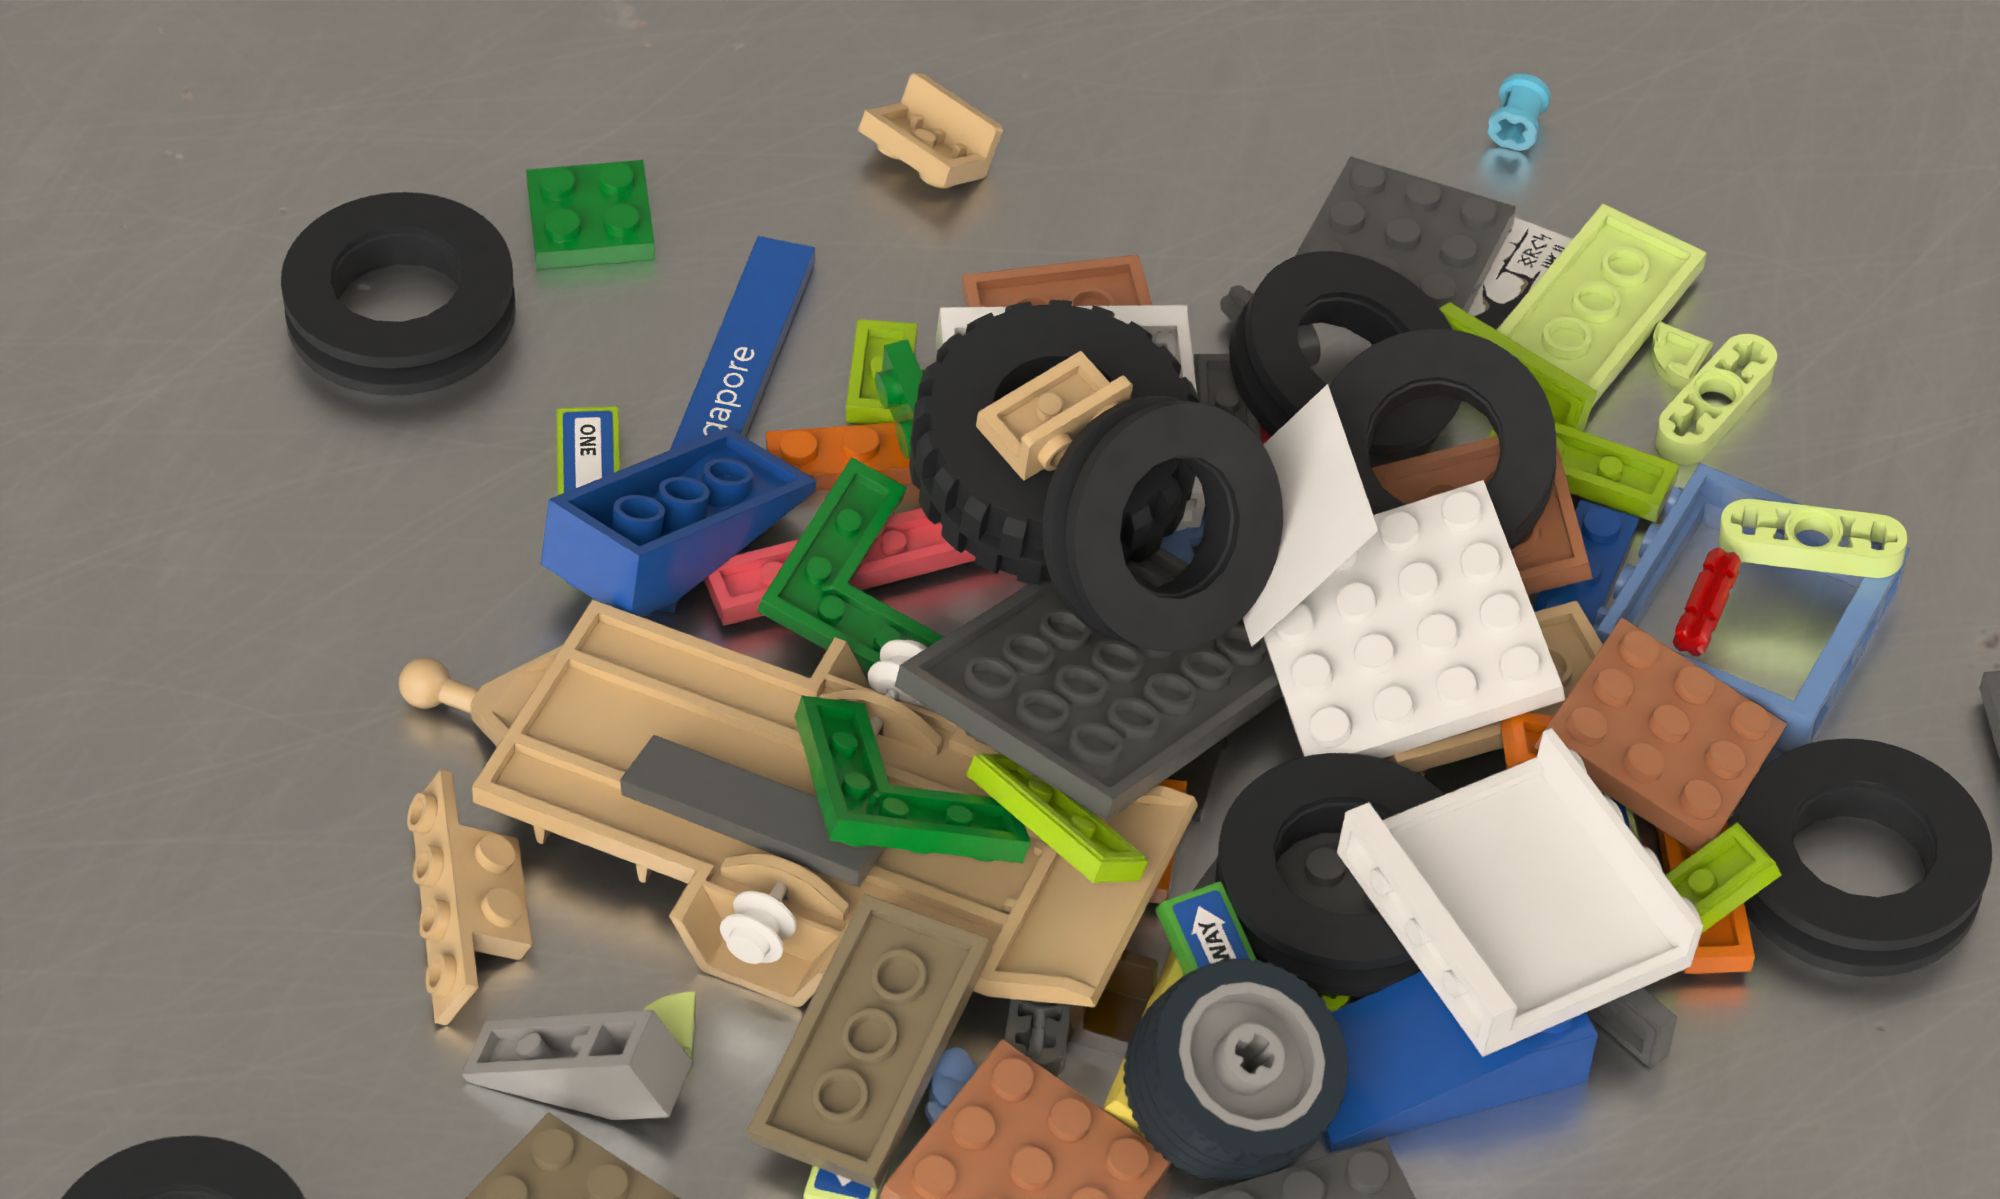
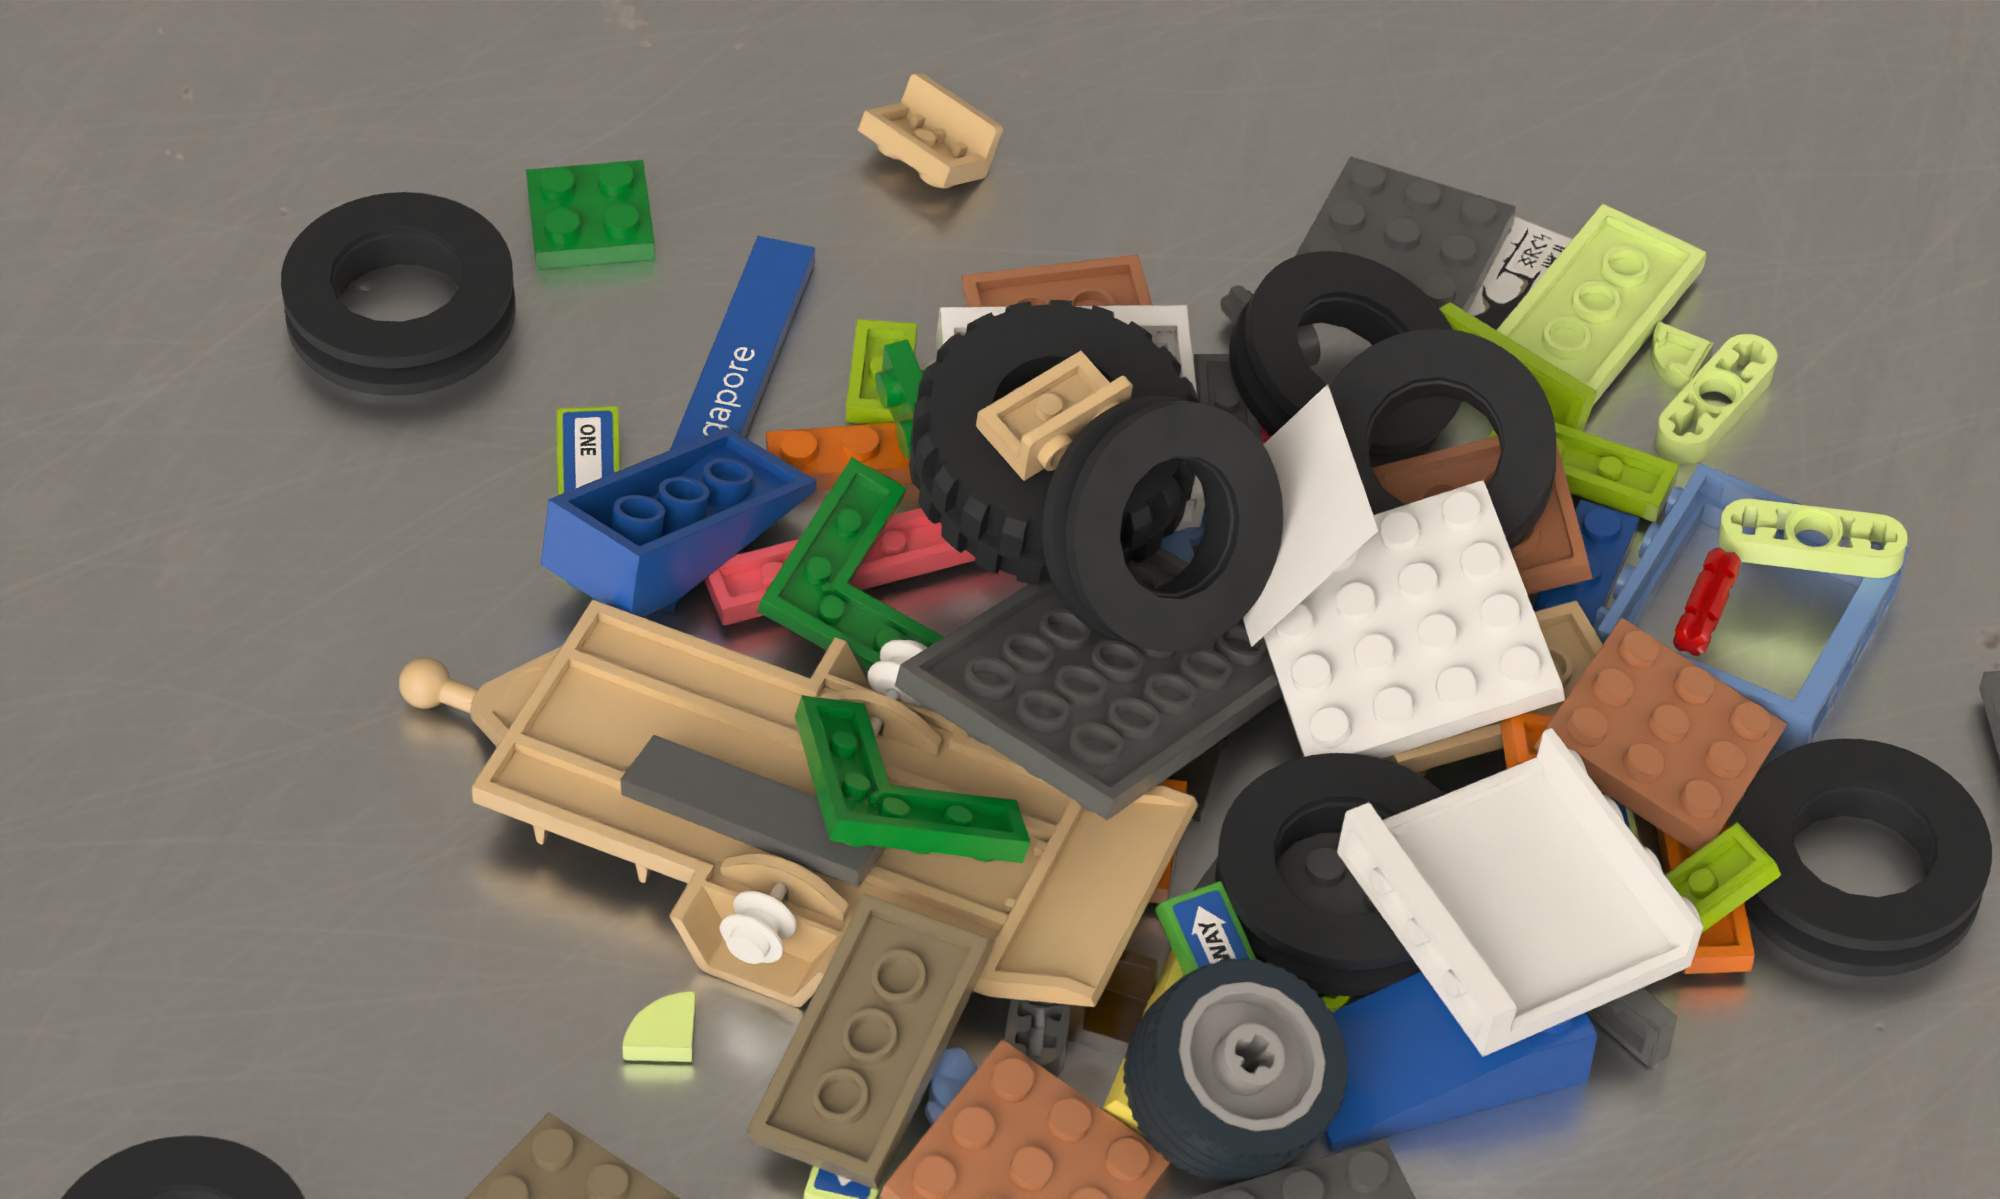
(467, 893): tan bracket -> none
(584, 1062): light grey slope -> none
(1059, 821): lime tile -> none
(1522, 102): medium azure bush -> none

